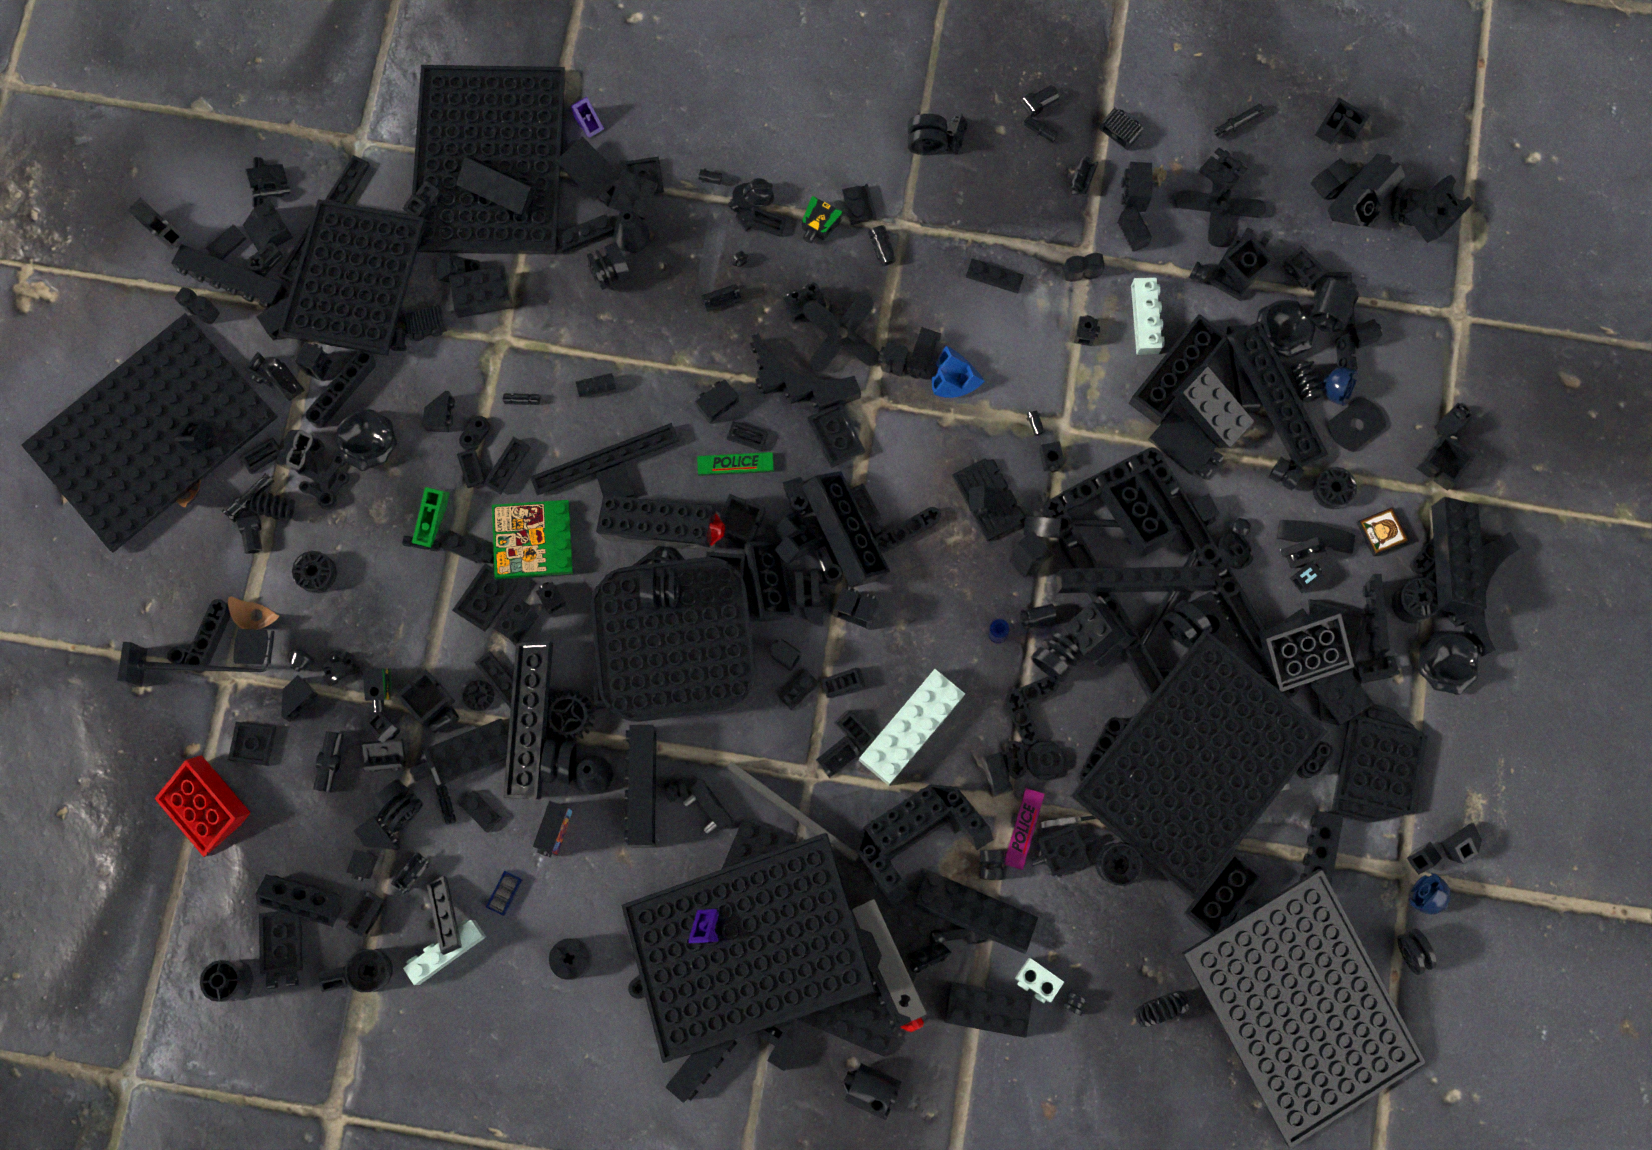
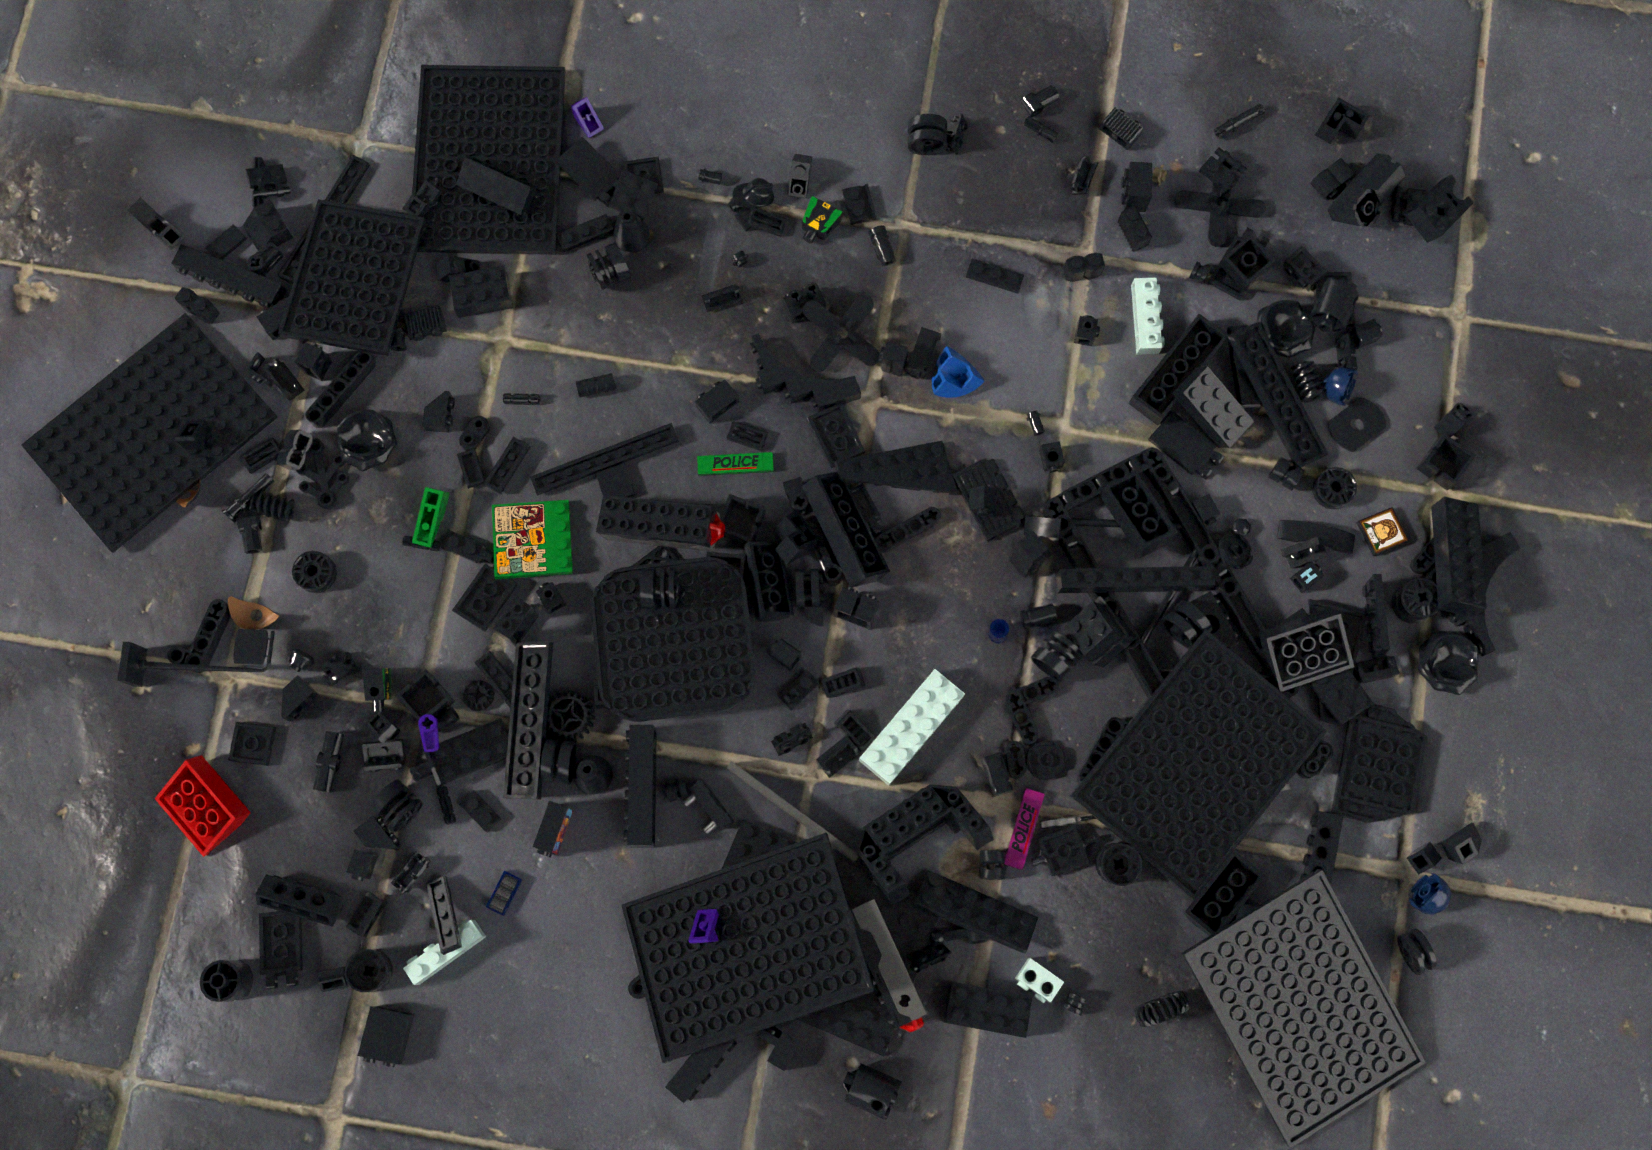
(385, 1036): none -> black brick
(430, 736): none -> dark purple piece
(559, 955): black brick -> none
(799, 735): none -> black hinge
(800, 175): none -> black slope
(903, 468): none -> black wing

